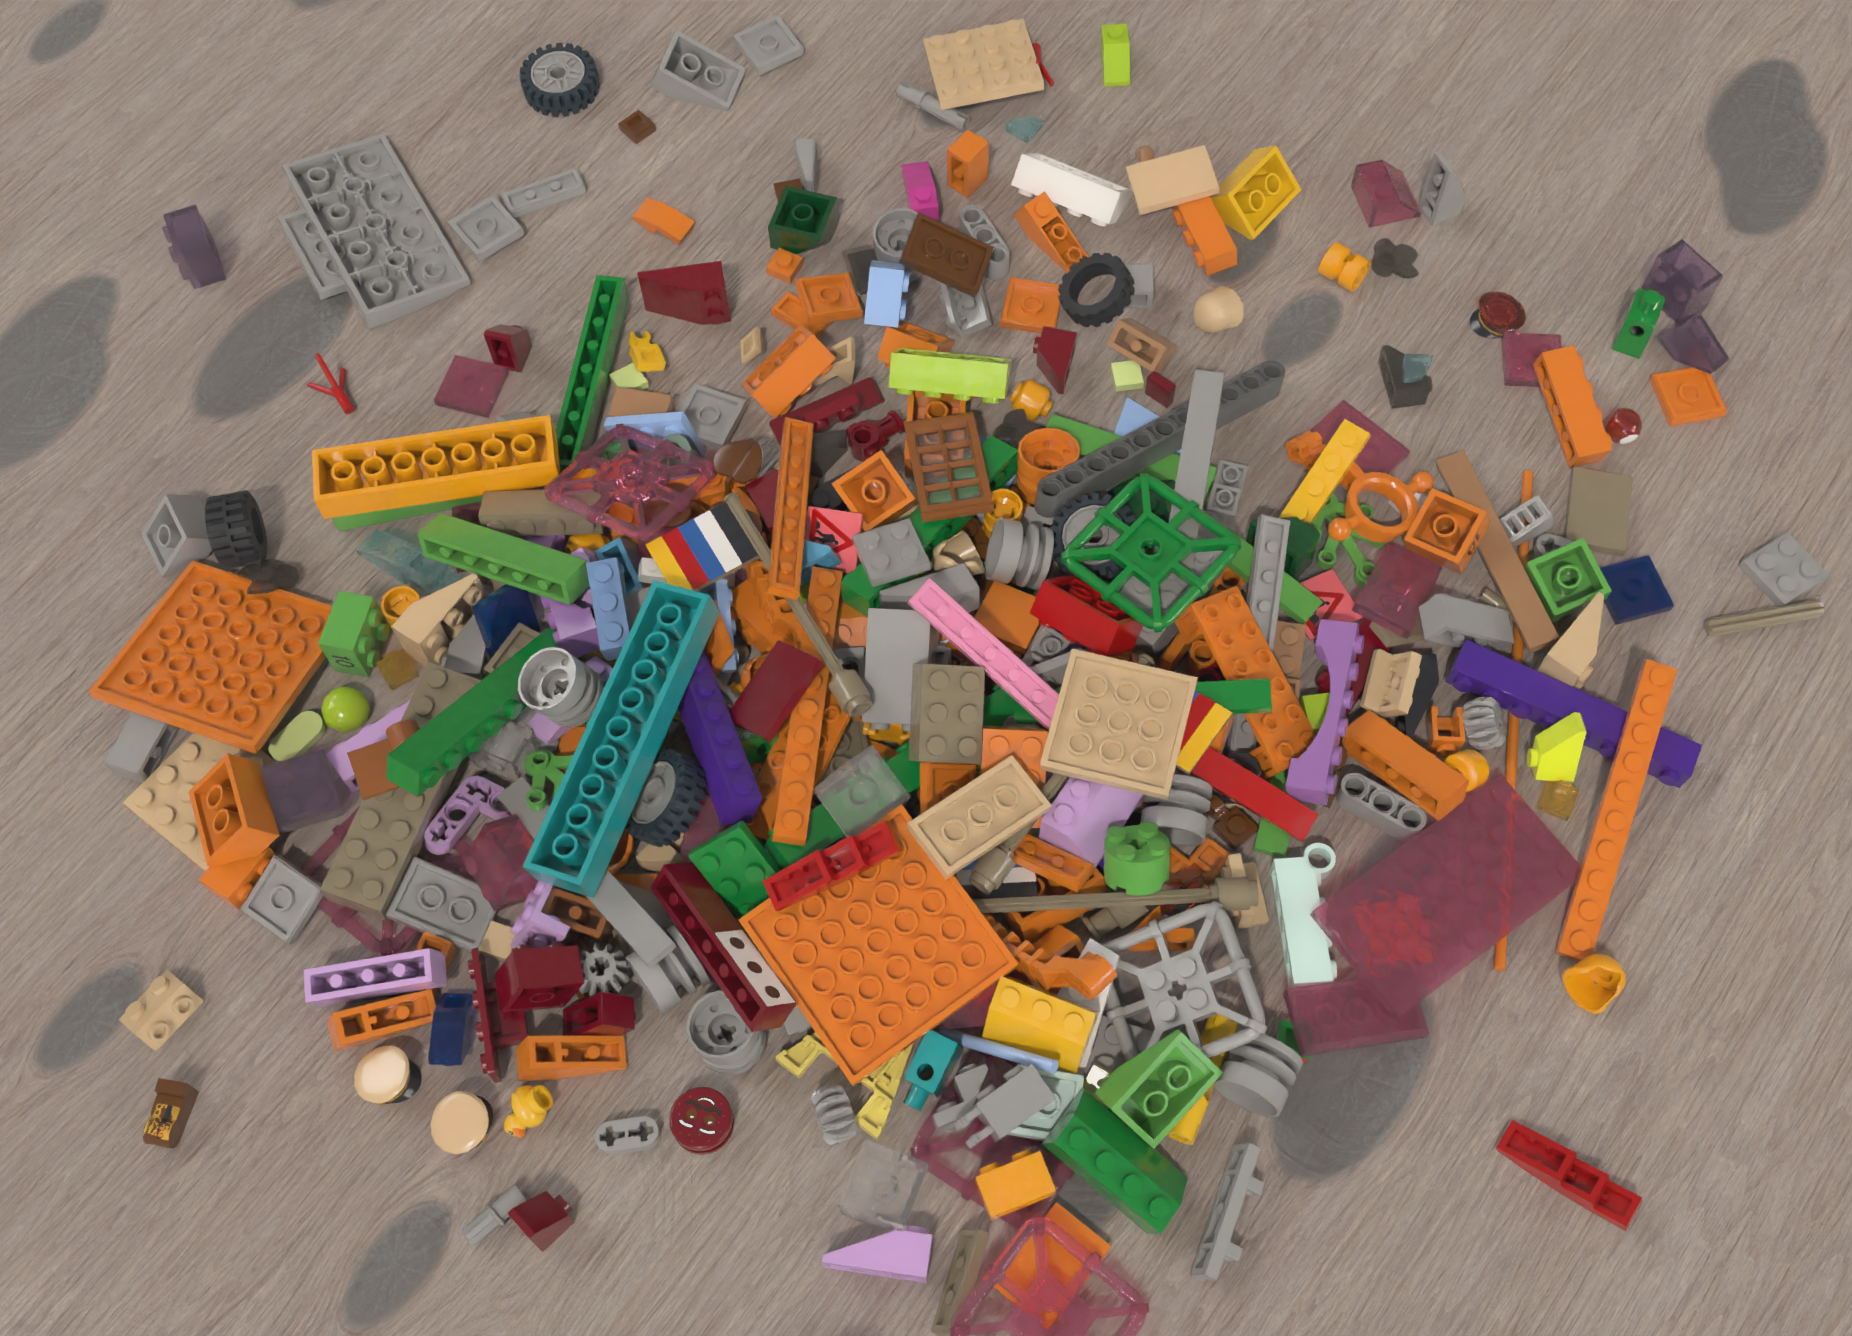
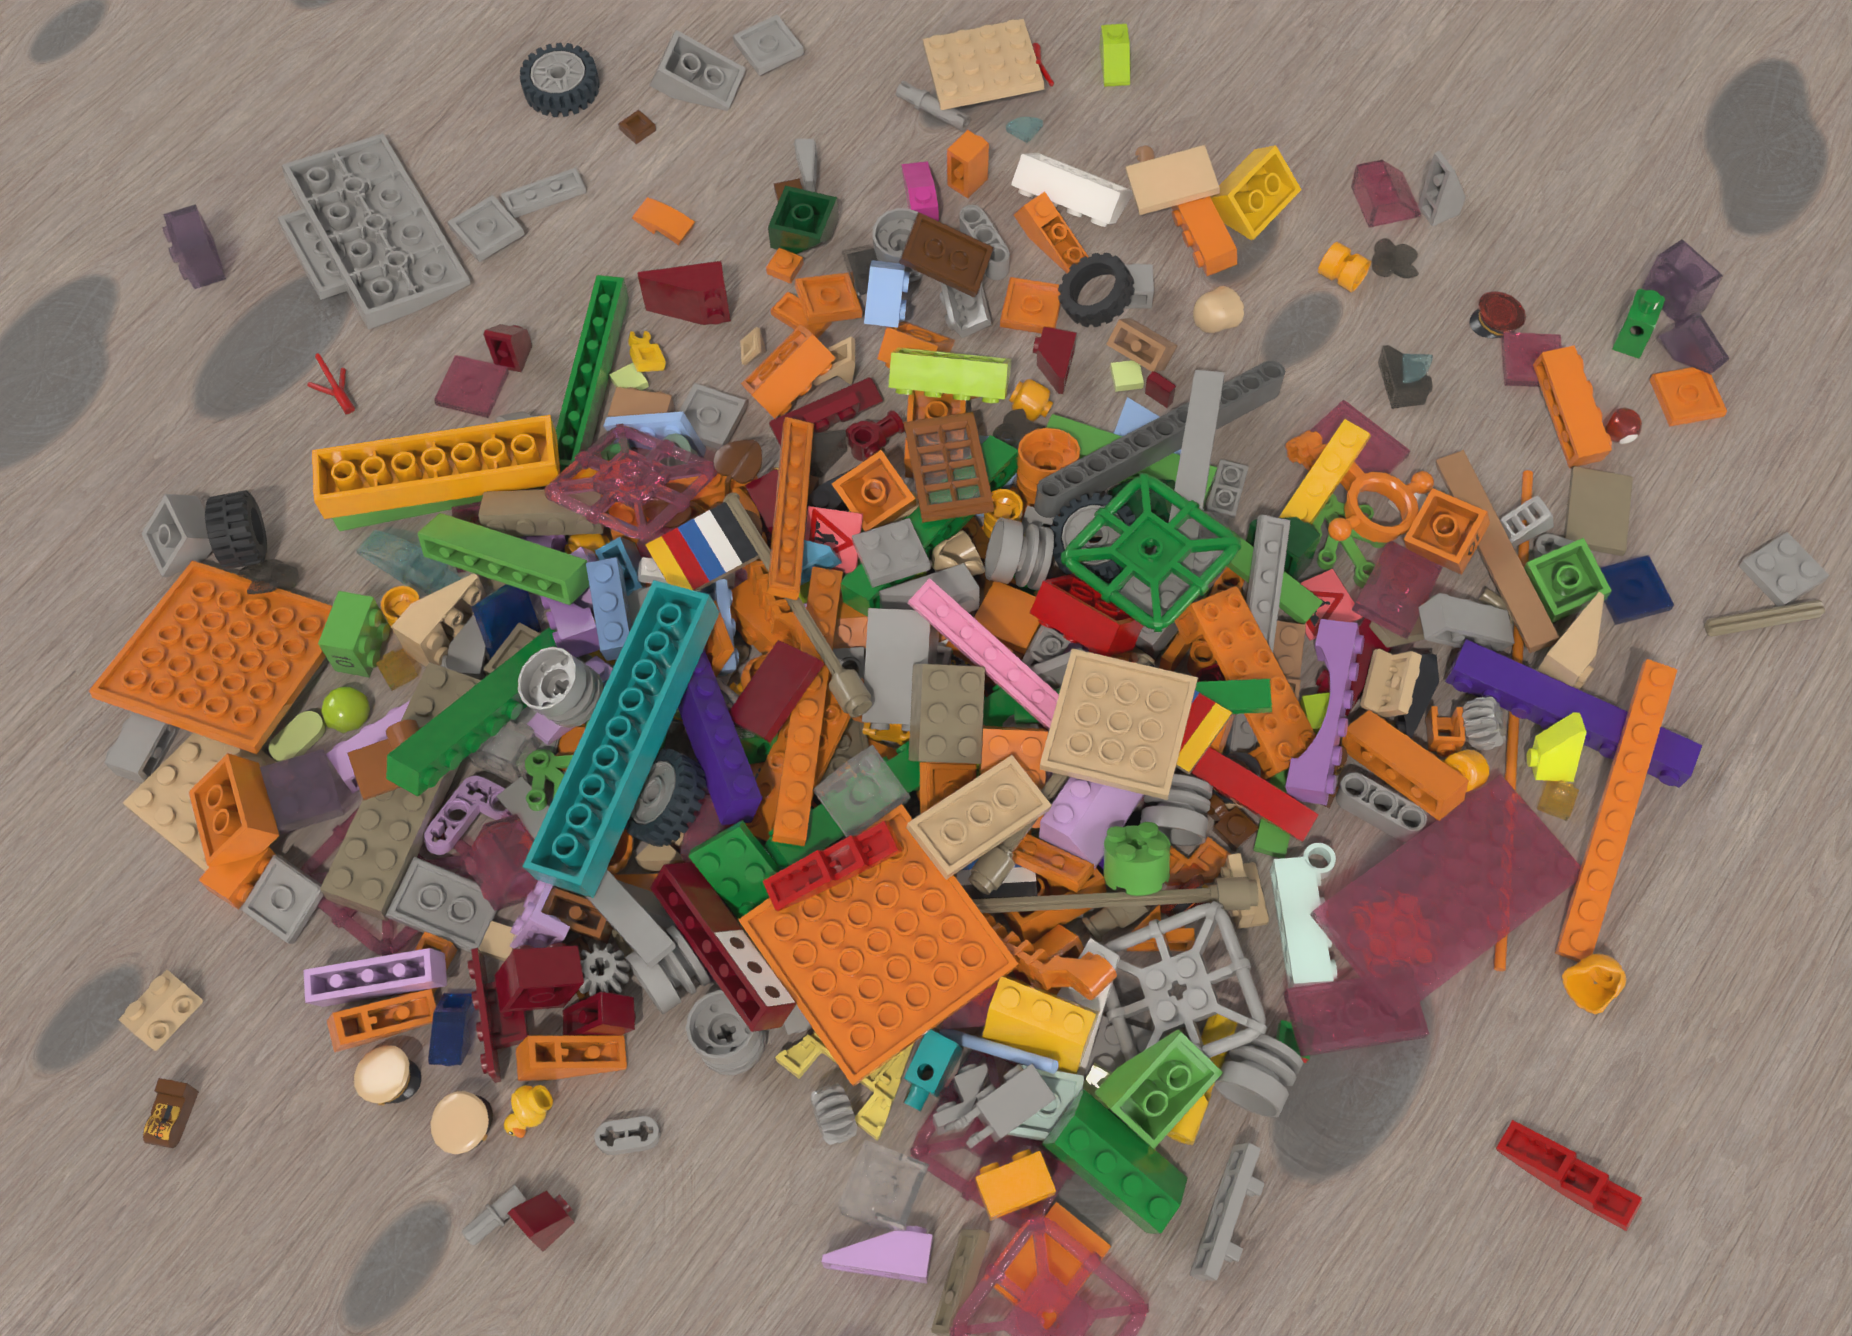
(701, 1120): dark red head -> none

